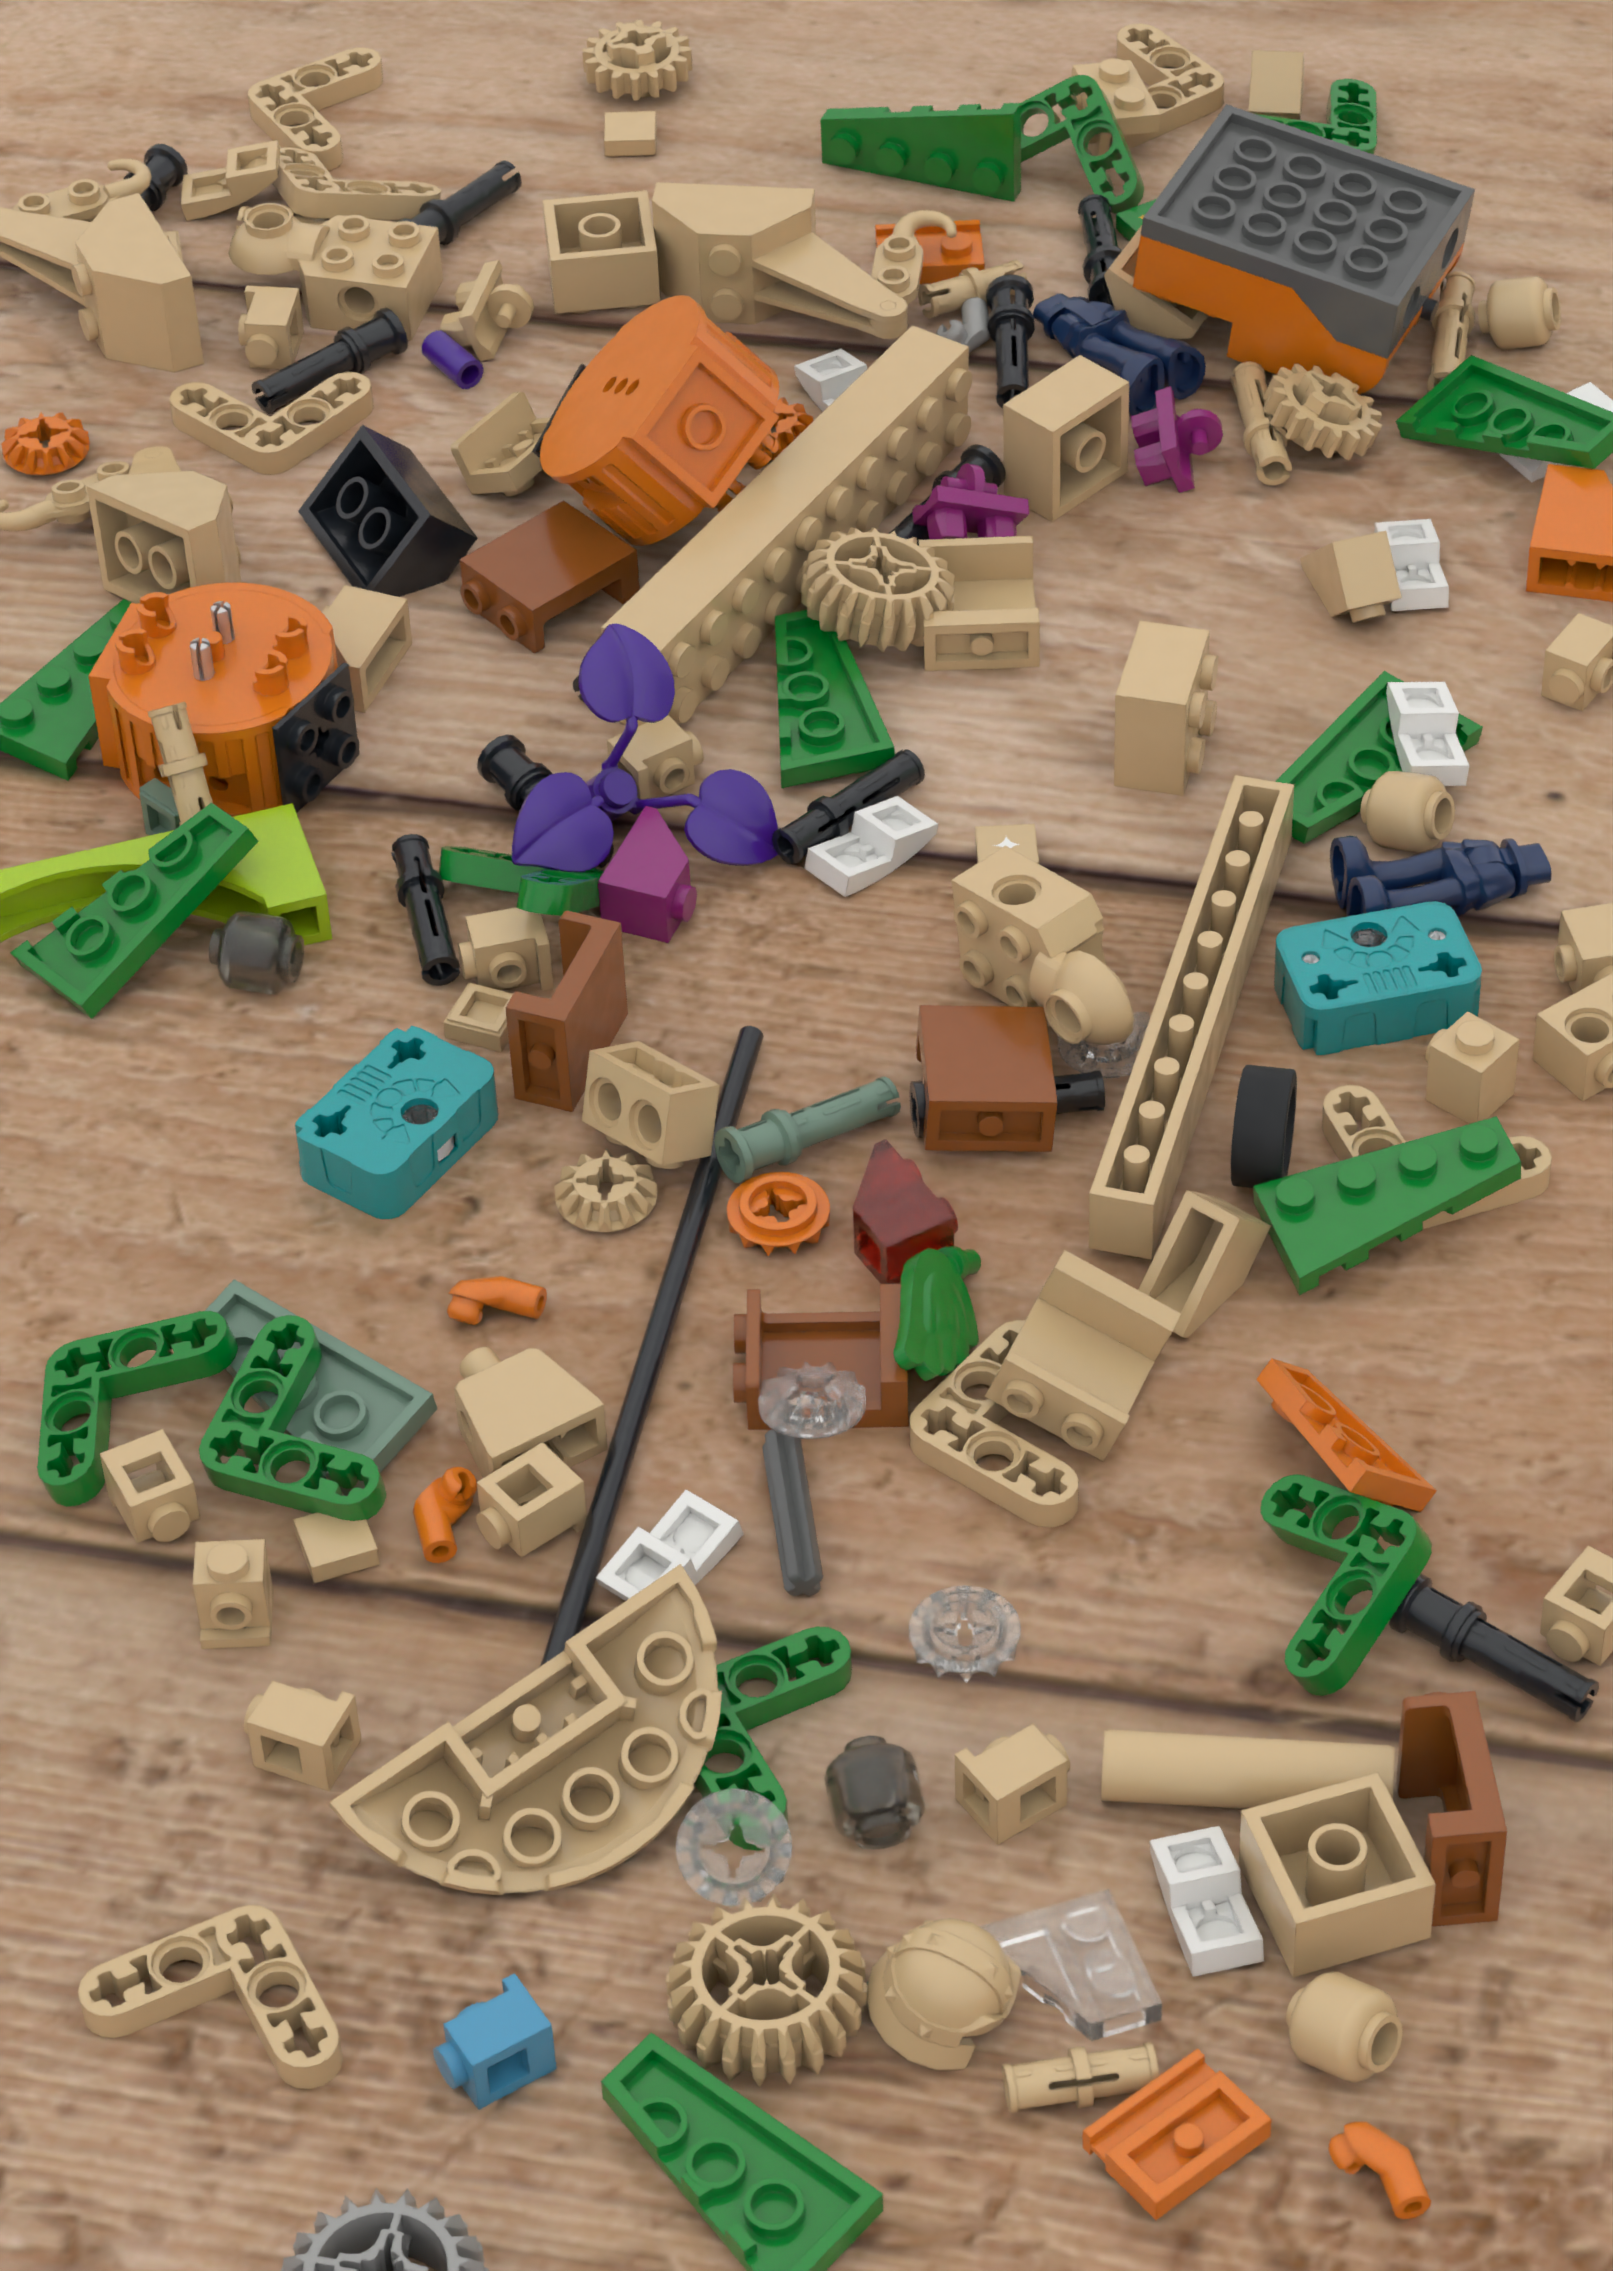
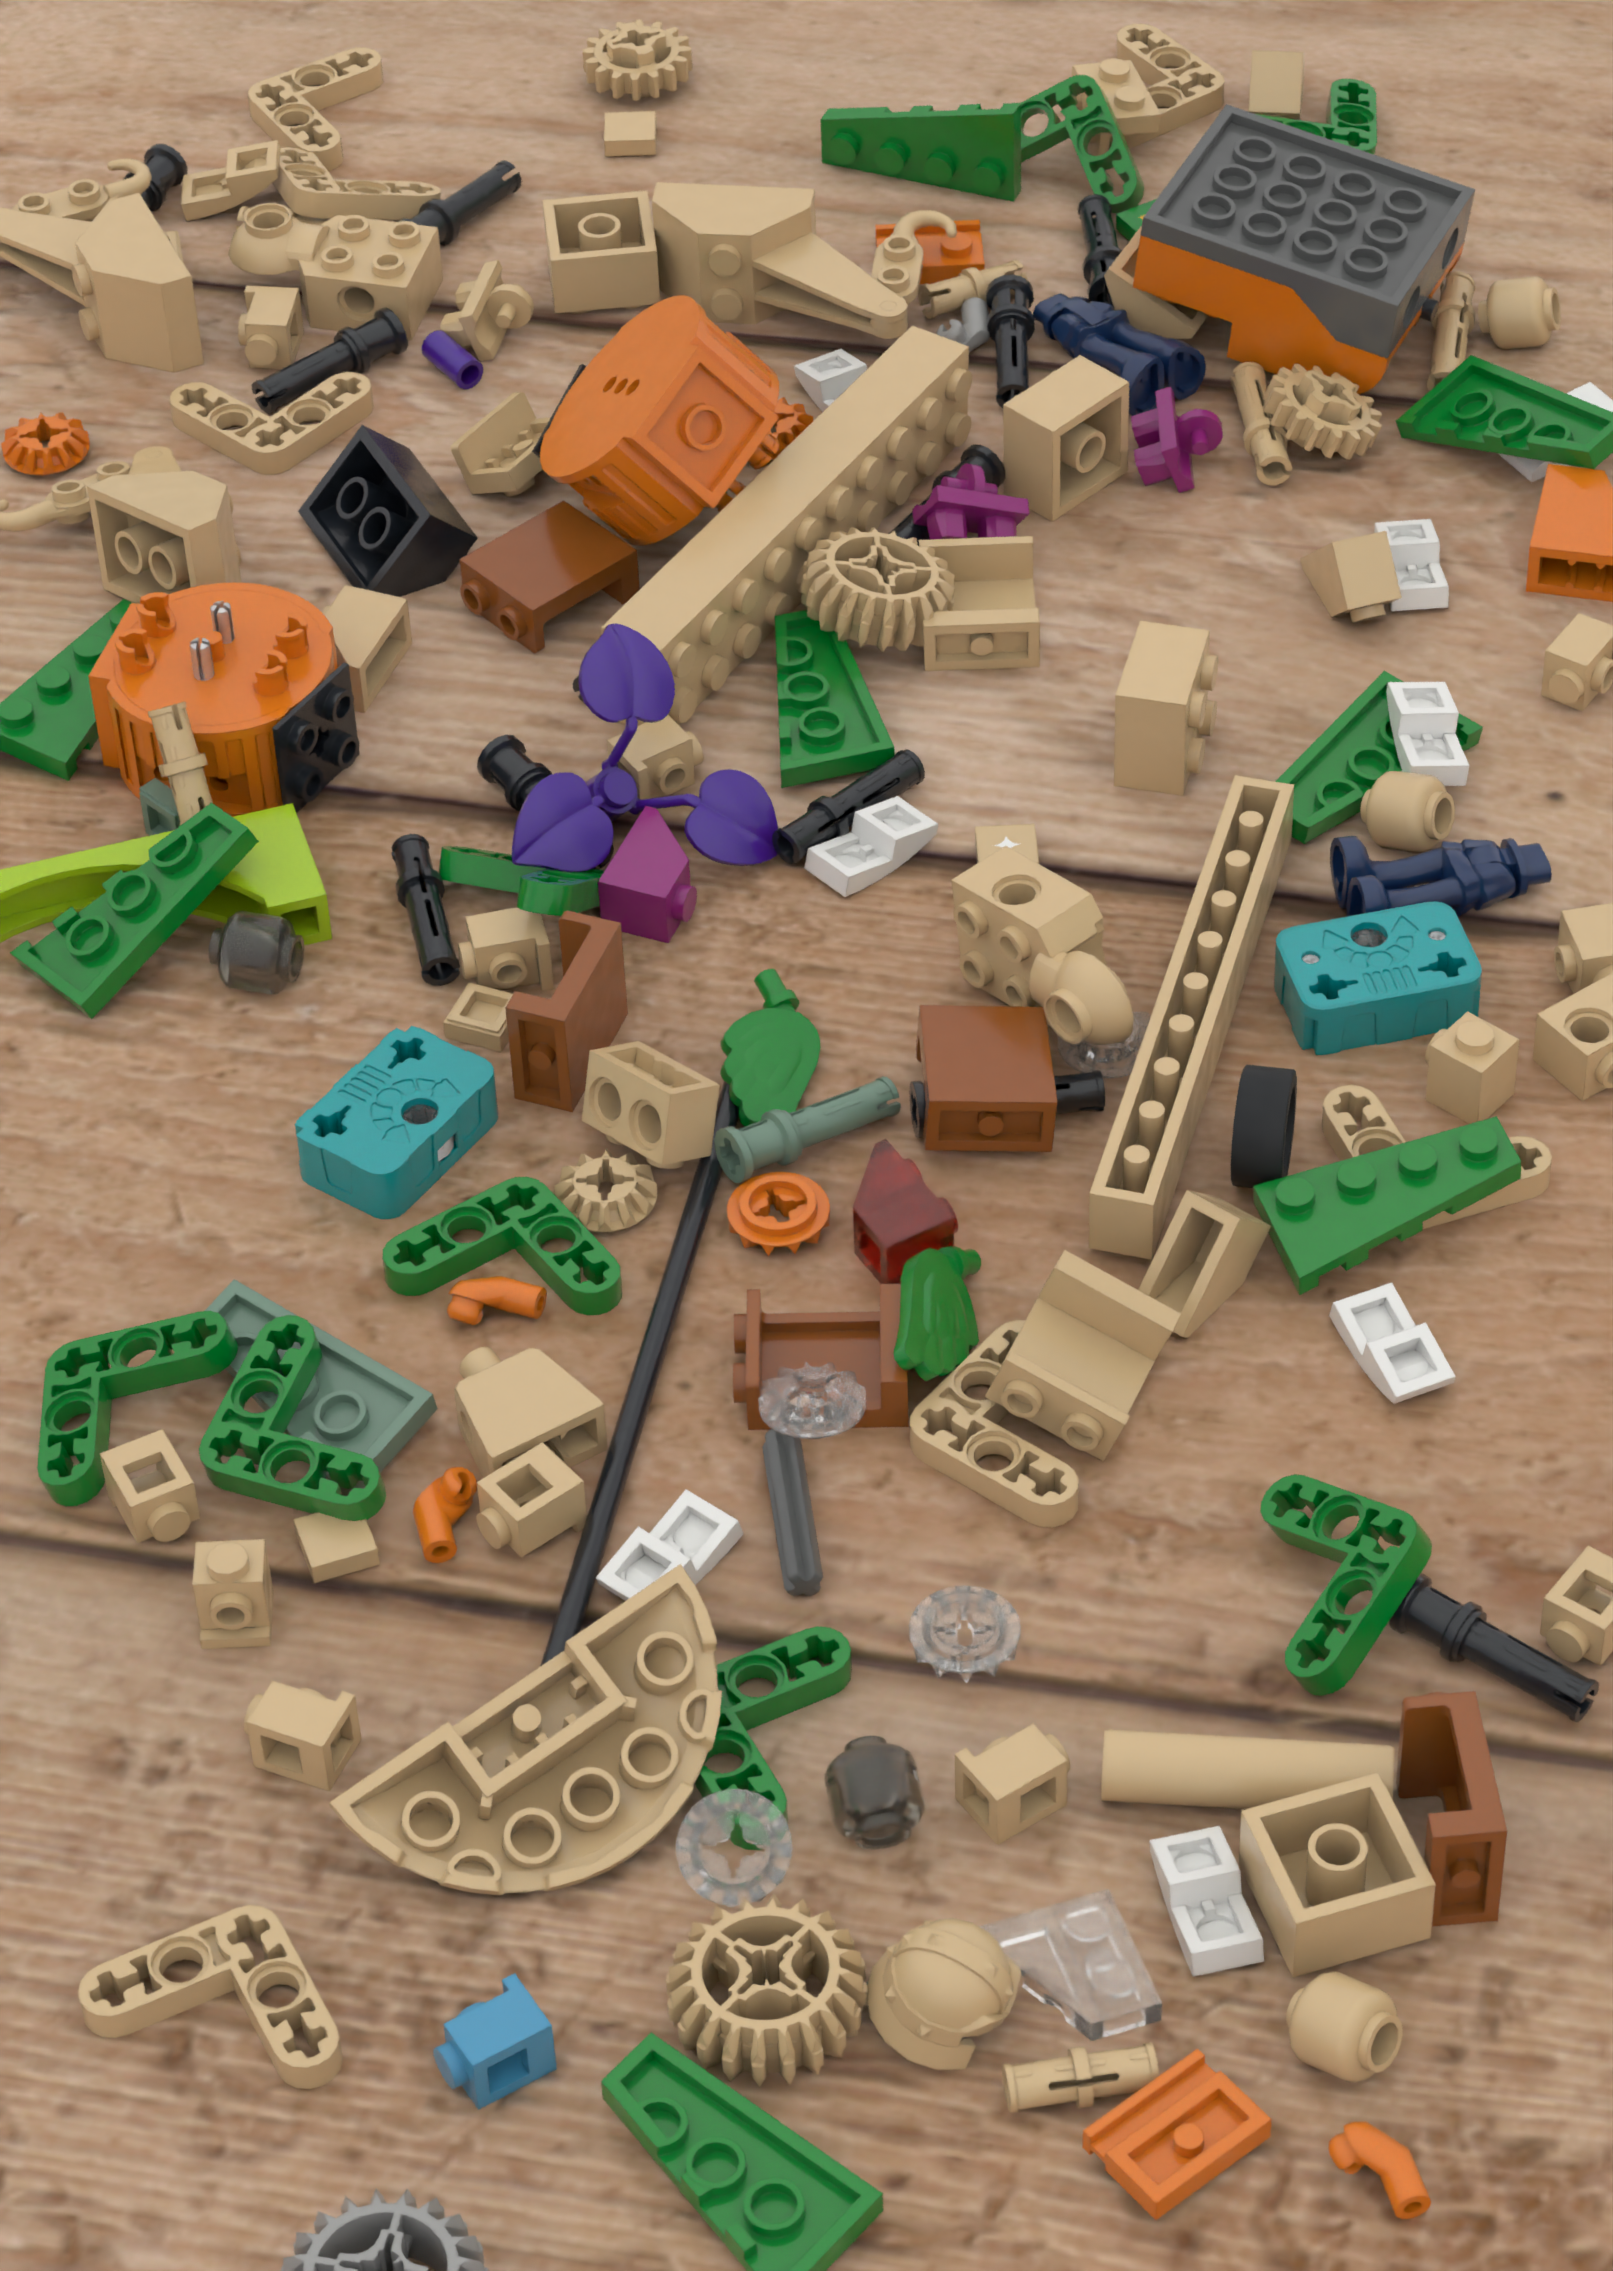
(511, 1216): none -> green beam
(769, 1053): none -> green animal
(1342, 1439): orange wing -> none
(1389, 1346): none -> white slope

